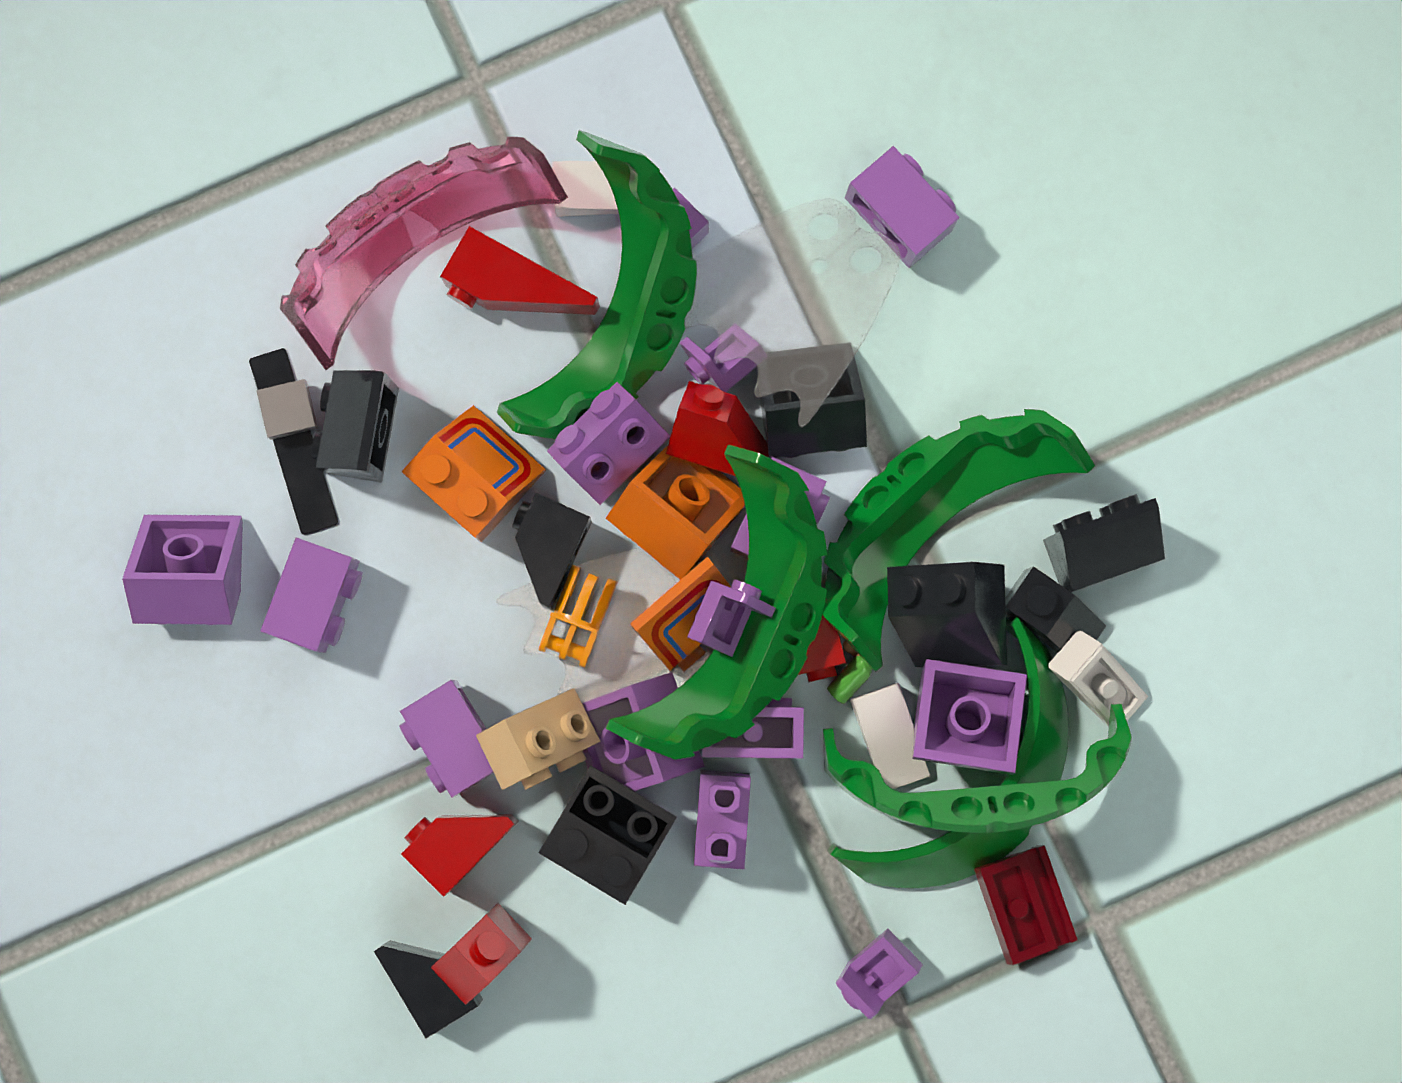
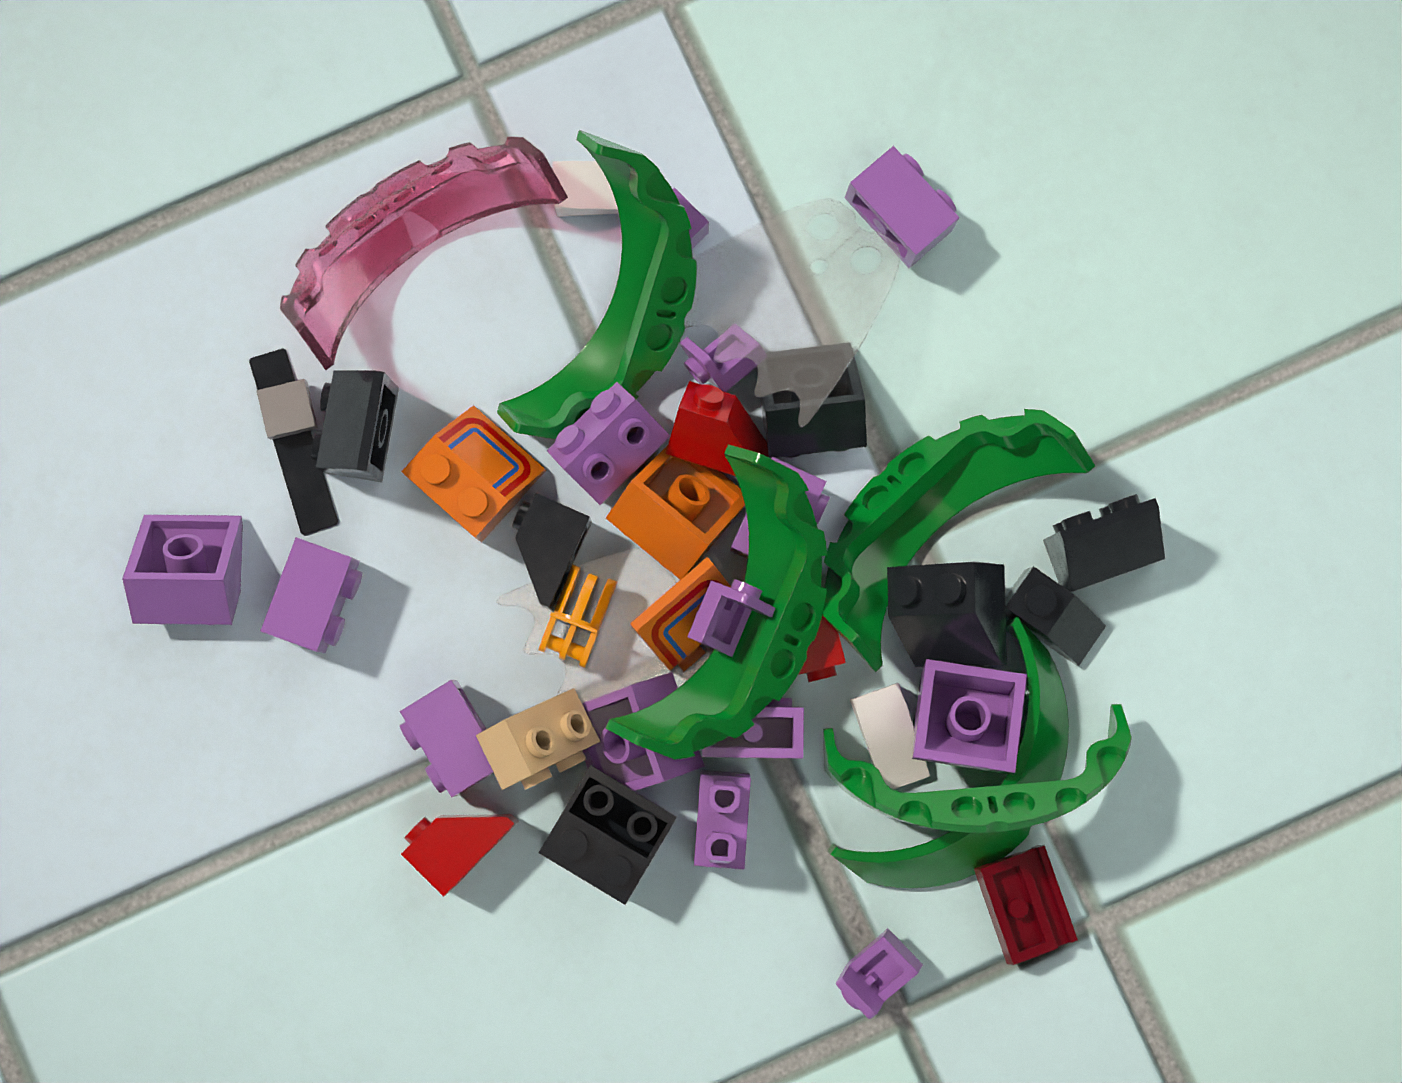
(421, 989): black slope -> none
(482, 954): red slope -> none
(504, 280): red slope -> none
(851, 677): bright green arm -> none
(1096, 677): white slope -> none

